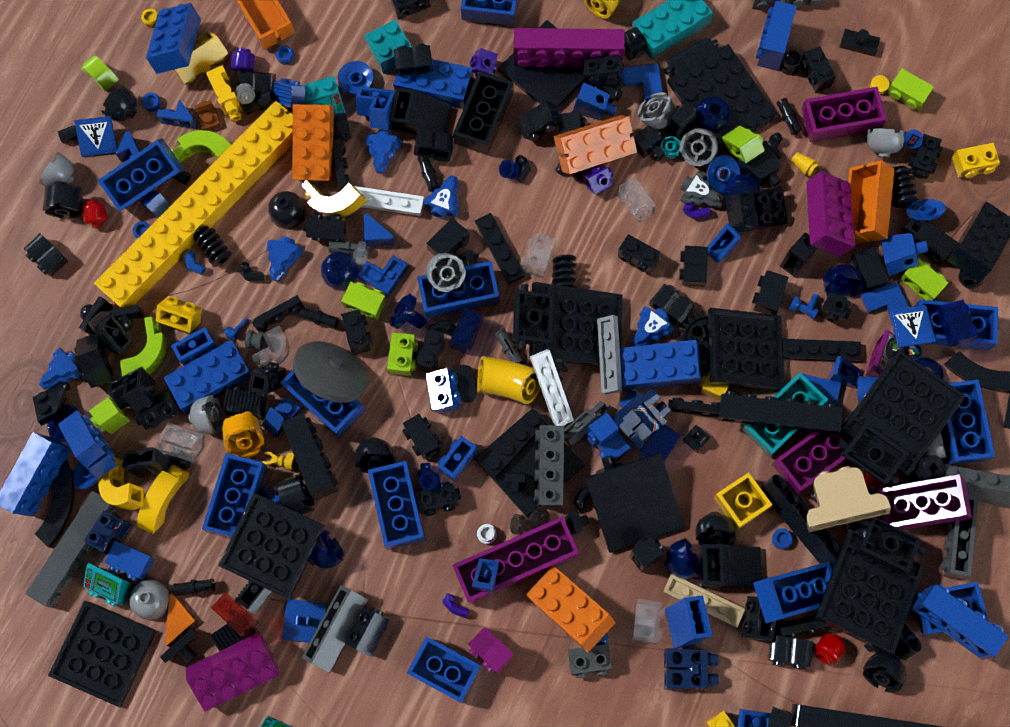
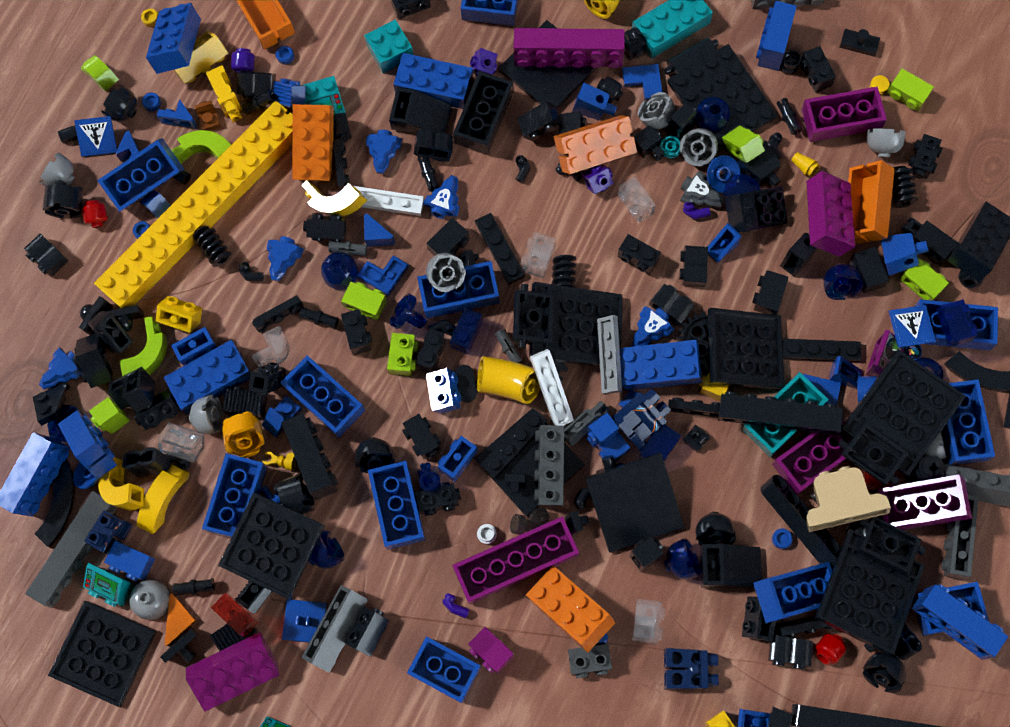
(188, 258): blue arm -> none
(232, 333): blue hand -> none
(245, 93): light grey wheel -> none
(254, 340): dark grey wheel -> none
(286, 209): black cylinder -> none
(330, 371): dark grey dish -> none
(352, 71): blue dish -> none
(360, 254): clear cylinder -> none
(376, 105): blue brick -> none
(413, 60): black brick -> none
(485, 575): blue slope -> none
(508, 169): clear blue wheel -> none
(603, 71): black brick -> none
(688, 622): blue brick -> none
(715, 605): tan plate -> none
(742, 501): yellow brick -> none
(809, 309): blue piece -> none
(835, 308): black brick -> none
(885, 296): blue tile -> none
(913, 139): blue tile -> none
(926, 209): blue dish -> none
(976, 160): yellow brick -> none

